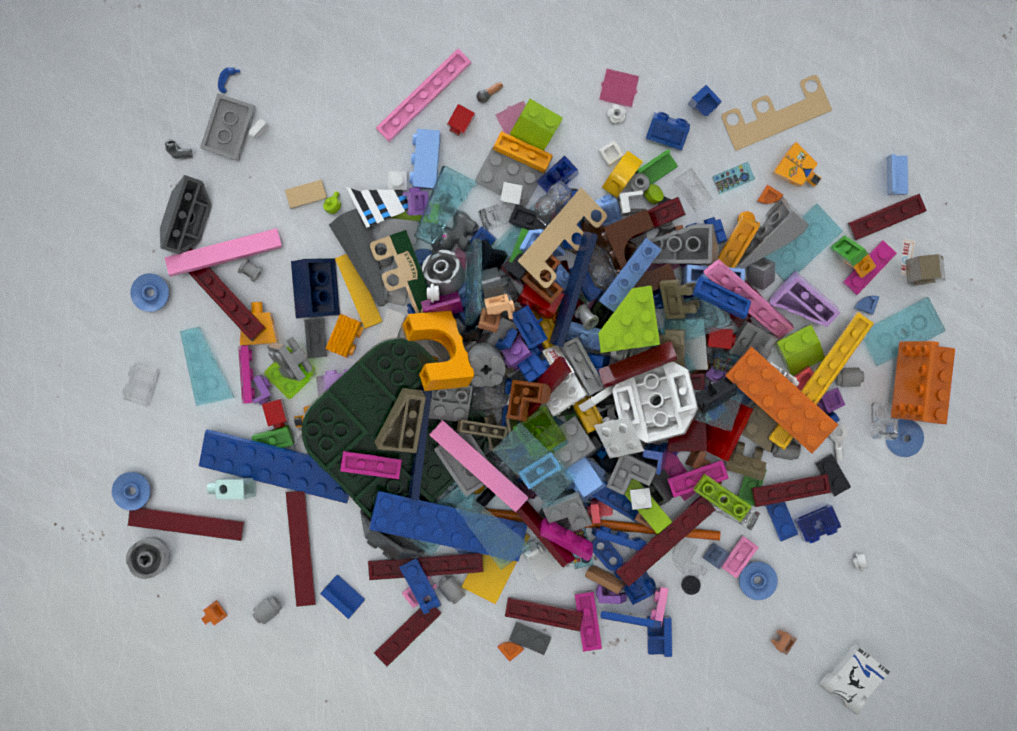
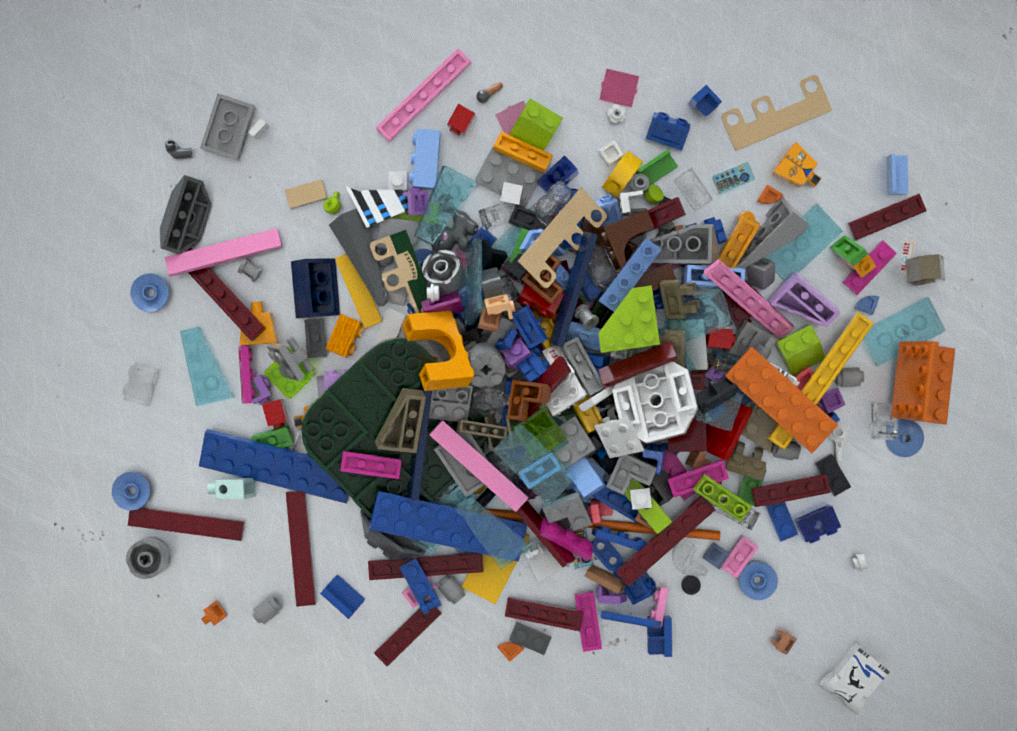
(224, 76): blue piece -> none
(721, 297): blue tile -> none

